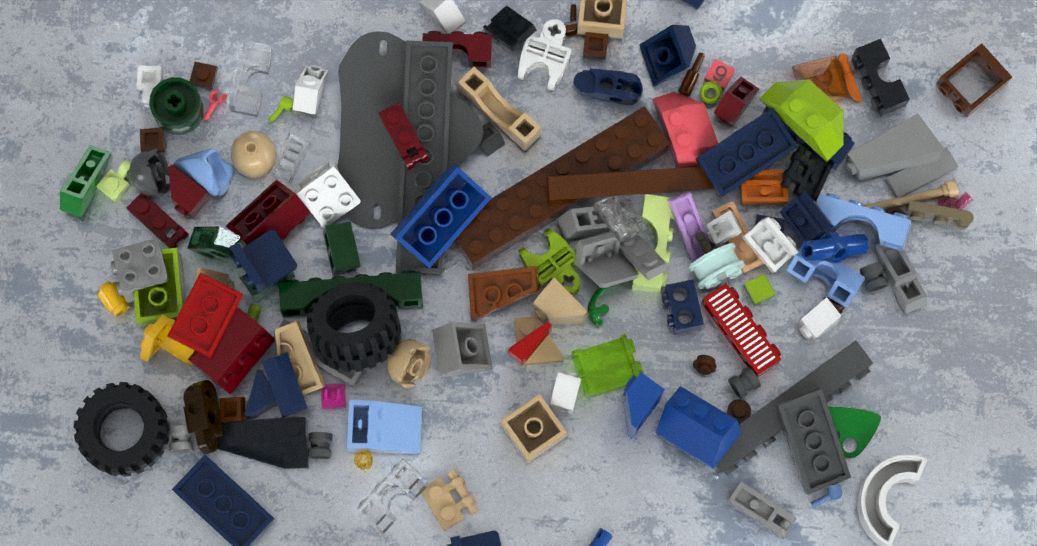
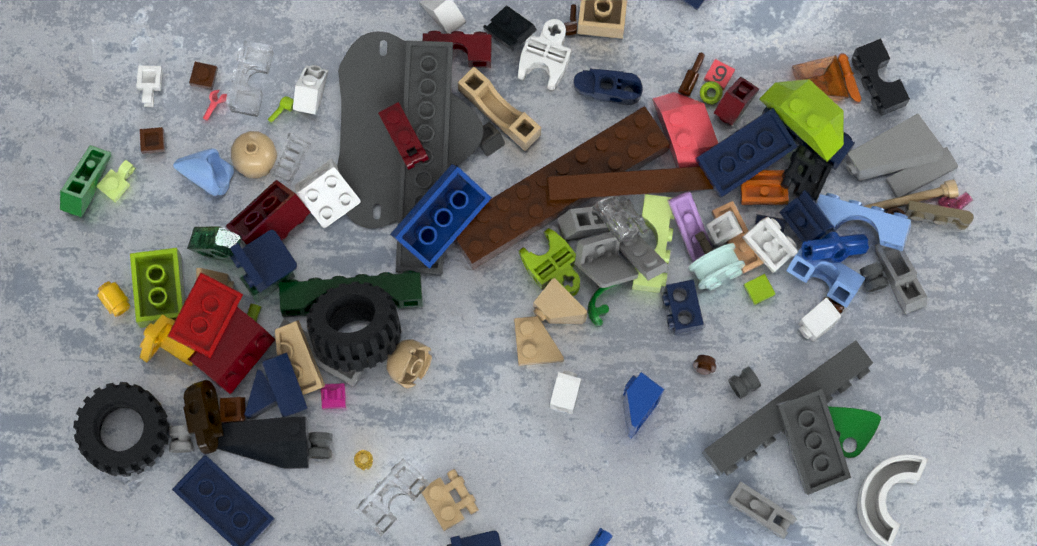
(138, 267): light grey bracket -> none
(148, 173): dark grey cylinder -> none
(156, 220): dark red plate -> none
(167, 96): dark green wheel -> none
(186, 193): dark red slope -> none
(341, 248): dark green hinge -> none
(384, 427): light blue slope -> none
(462, 348): light grey slope -> none
(499, 289): dark orange wing -> none
(526, 347): red slope -> none
(533, 428): tan brick -> none
(595, 45): reddish brown plate -> none
(606, 366): clear neon green panel -> none
(668, 52): dark blue slope -> none
(697, 427): blue slope -> none
(739, 410): reddish brown plate -> none
(740, 329): red brick -> none
(834, 493): medium blue hand -> none
(989, 65): reddish brown window -> none

